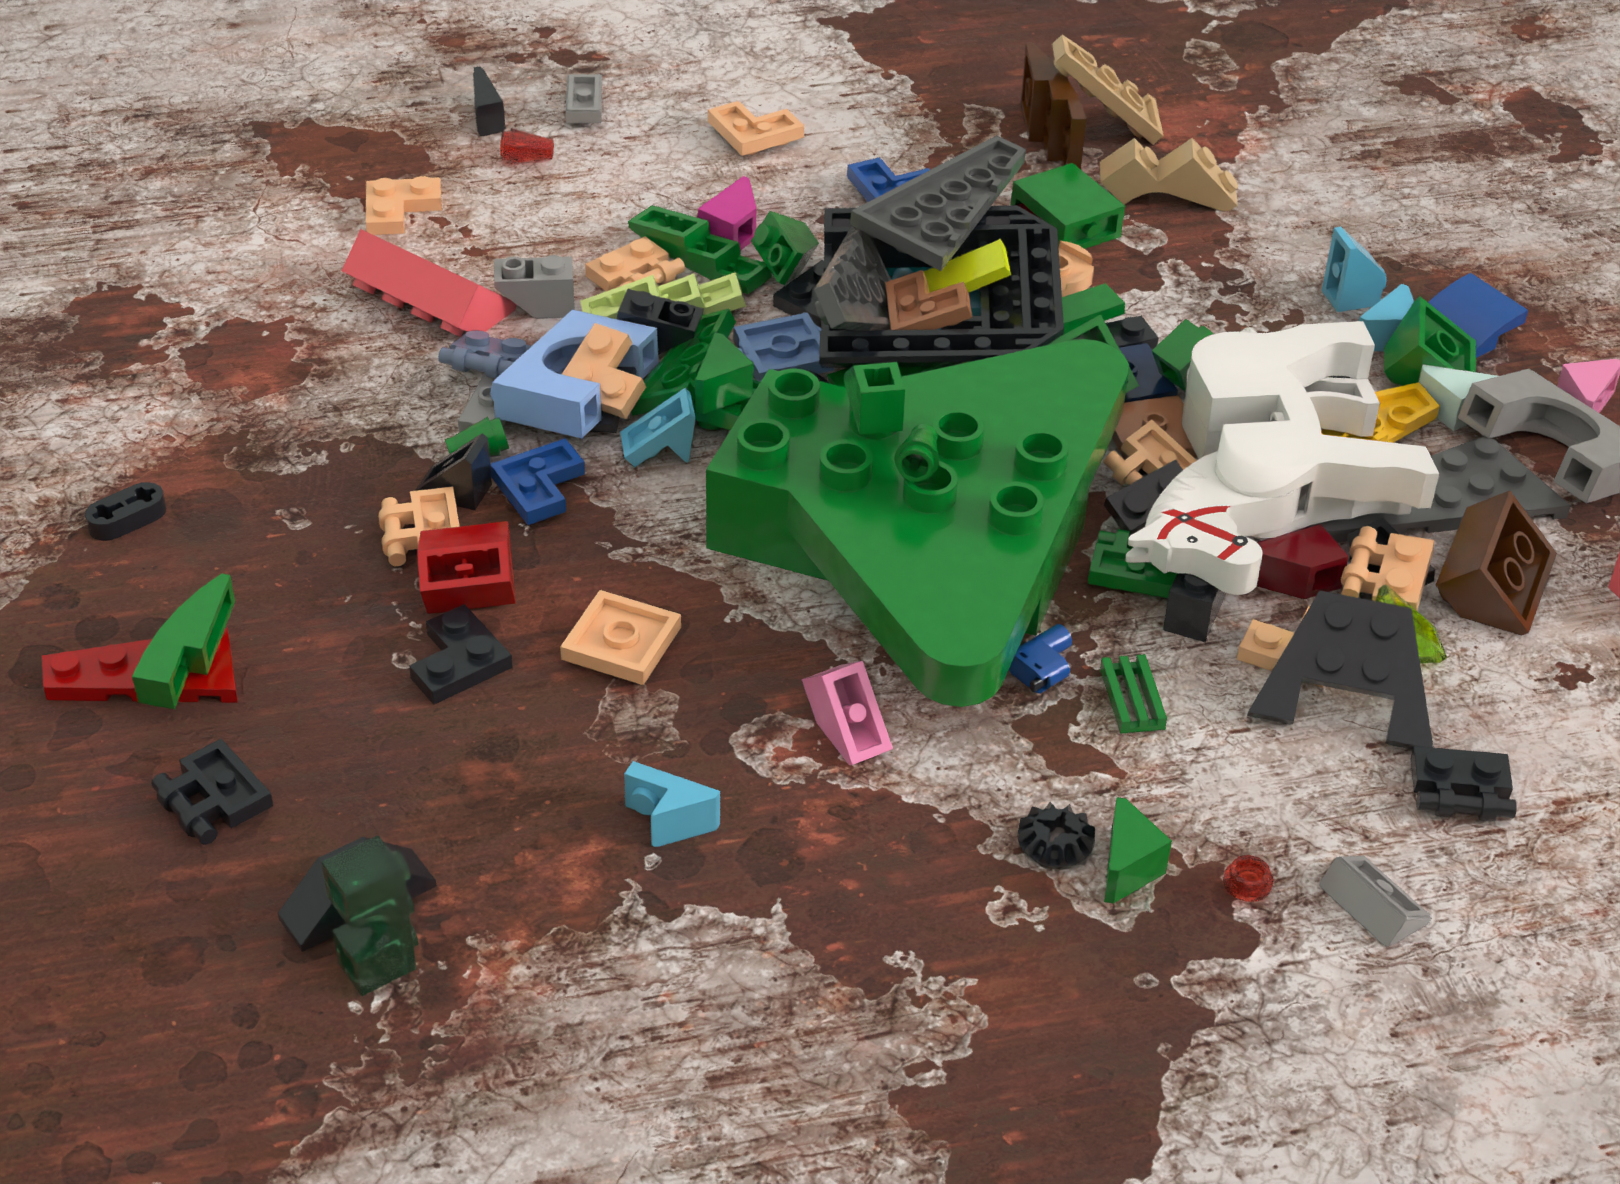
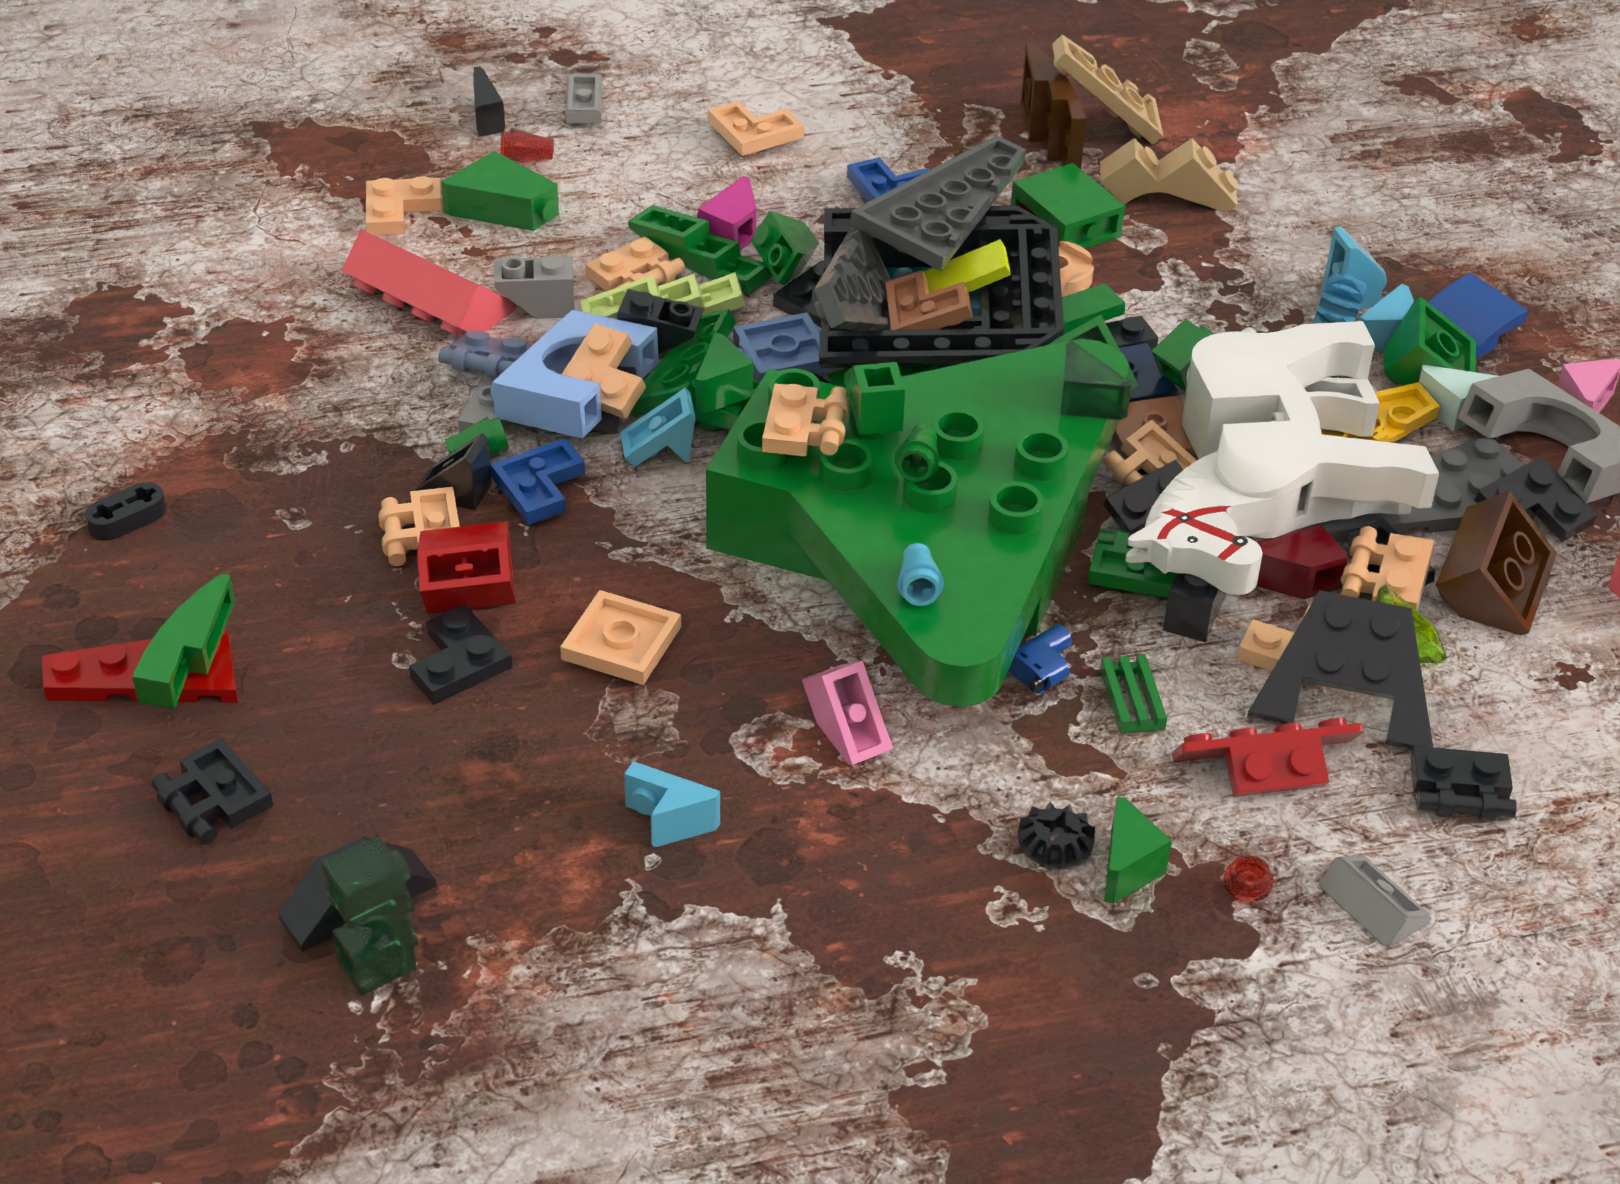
(500, 194): none -> green slope
(791, 419): none -> light nougat plate
(919, 576): none -> medium azure cone
(1092, 387): none -> clear green slope
(1272, 761): none -> red bracket
(1340, 299): none -> dark azure gear
(1547, 496): none -> black plate

